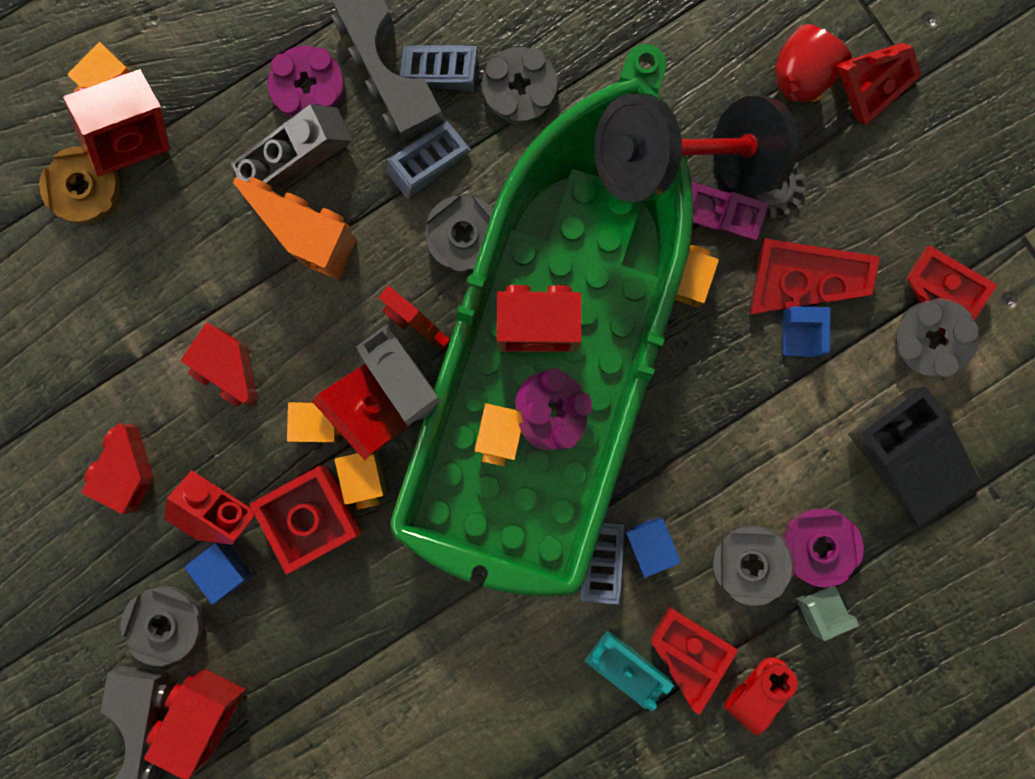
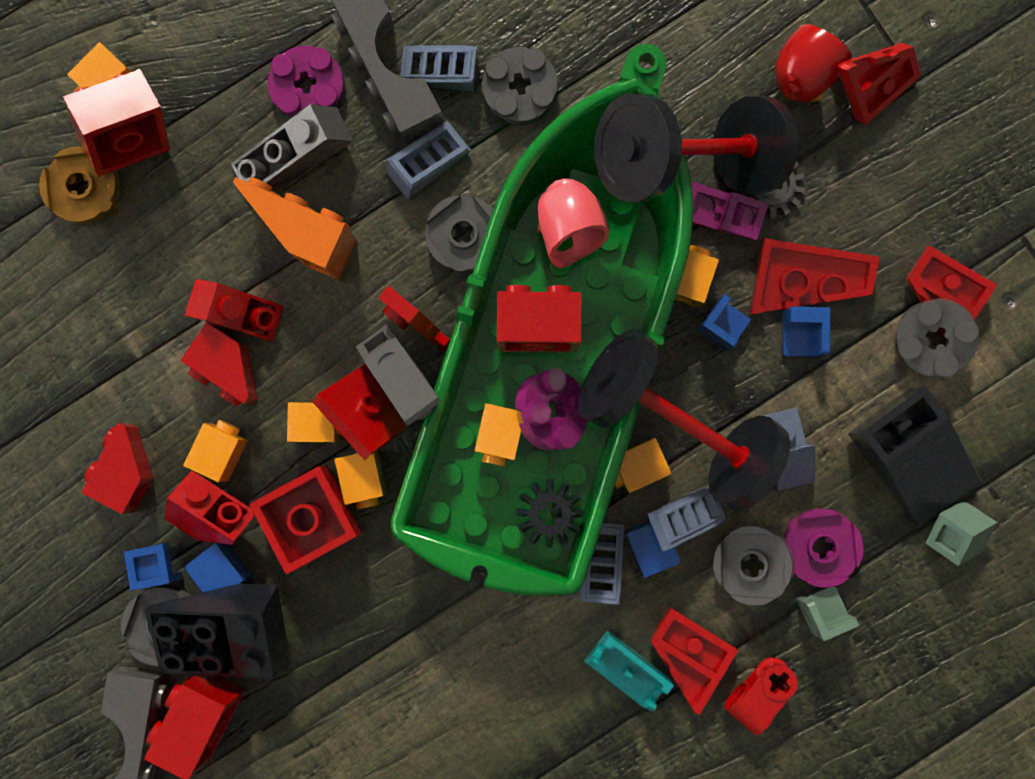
(150, 567): none -> blue panel
(216, 451): none -> light orange brick
(220, 632): none -> black slope
(233, 309): none -> red slope
(559, 523): none -> black gear
(573, 211): none -> coral piece
(642, 466): none -> light orange brick
(689, 516): none -> sand blue slope
(723, 324): none -> blue panel
(745, 461): none -> black piece
(801, 458): none -> sand blue slope
(961, 533): none -> sand green panel

